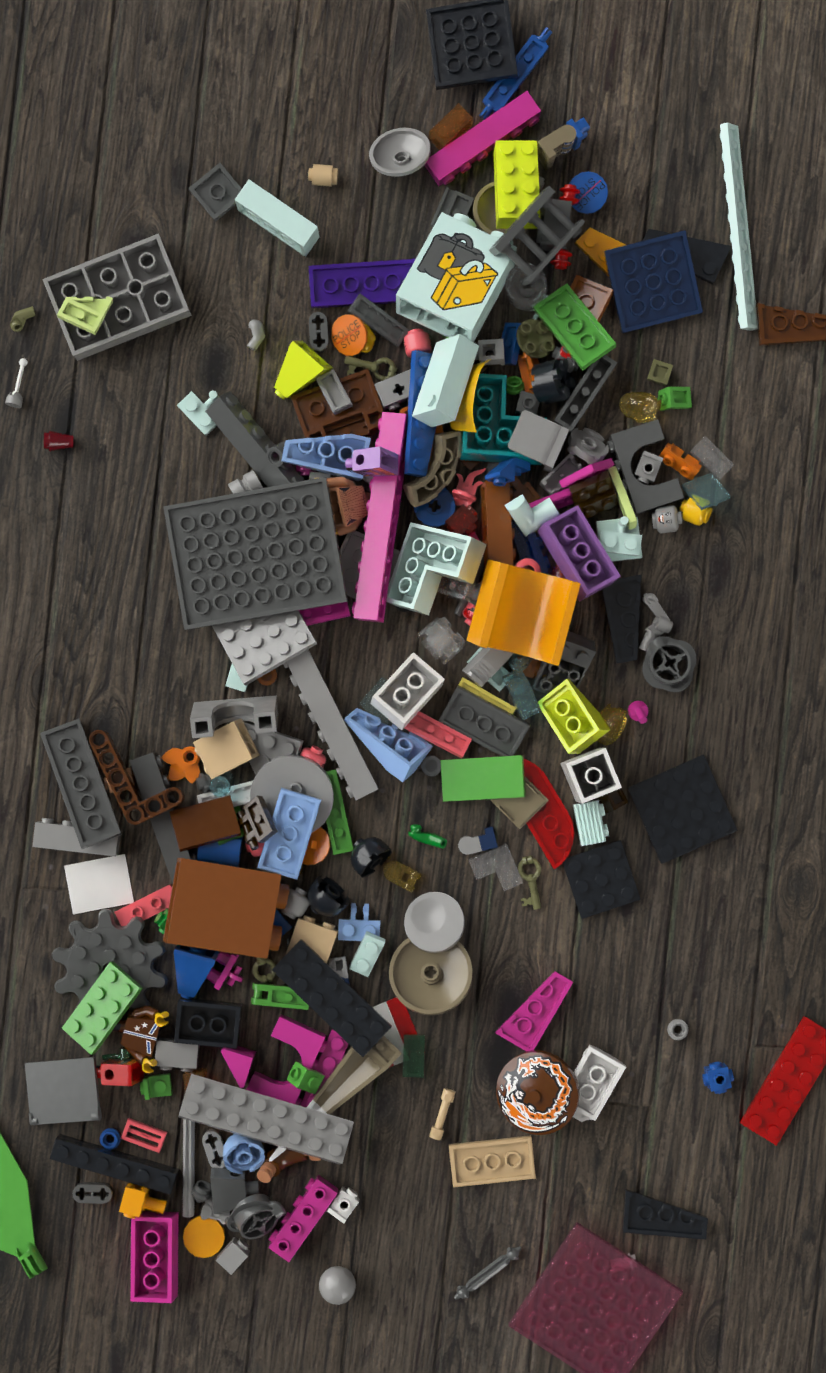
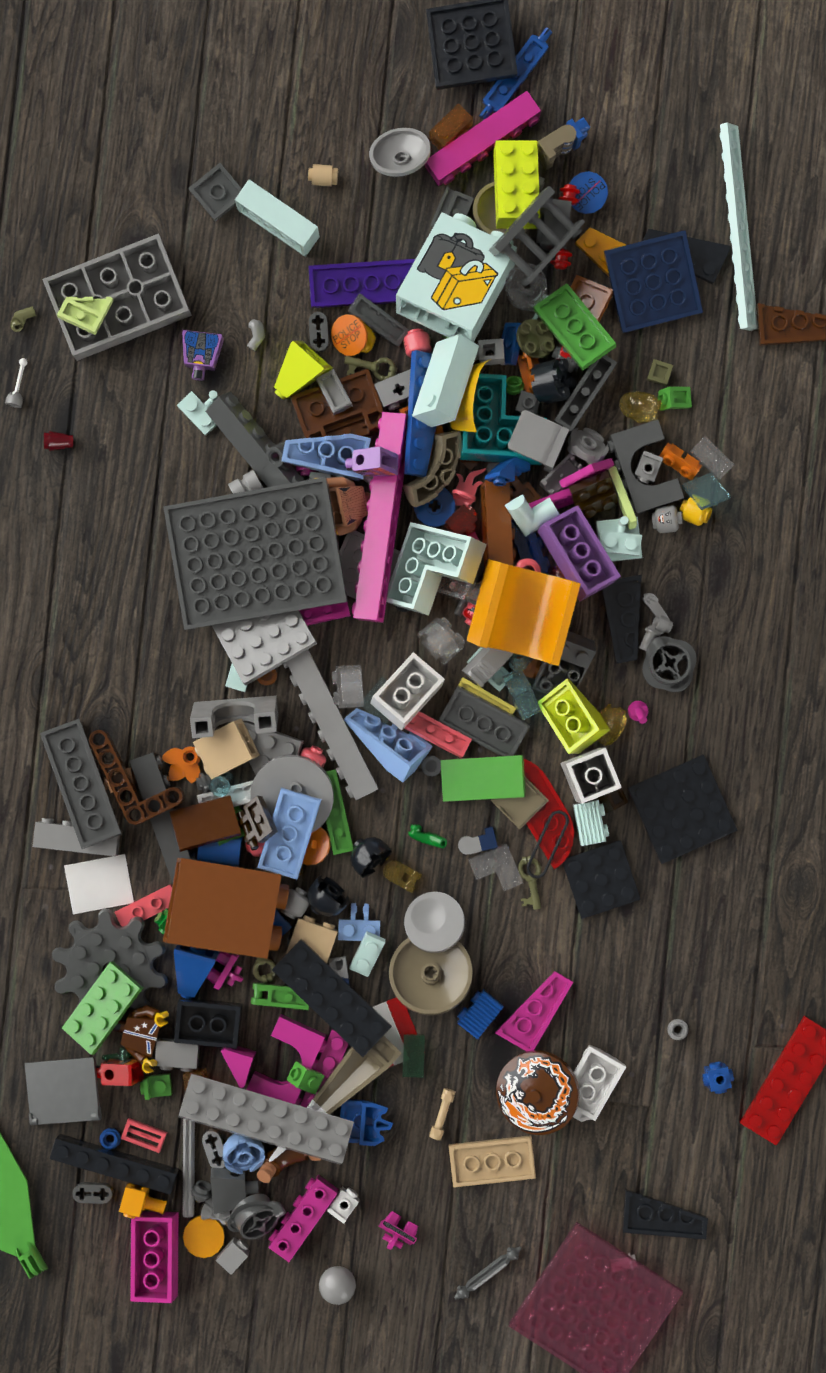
(201, 351): none -> torso
(349, 686): none -> clear brick
(366, 1121): none -> blue plate
(406, 1235): none -> dark pink hips
(479, 1014): none -> blue brick
(539, 841): none -> black piece

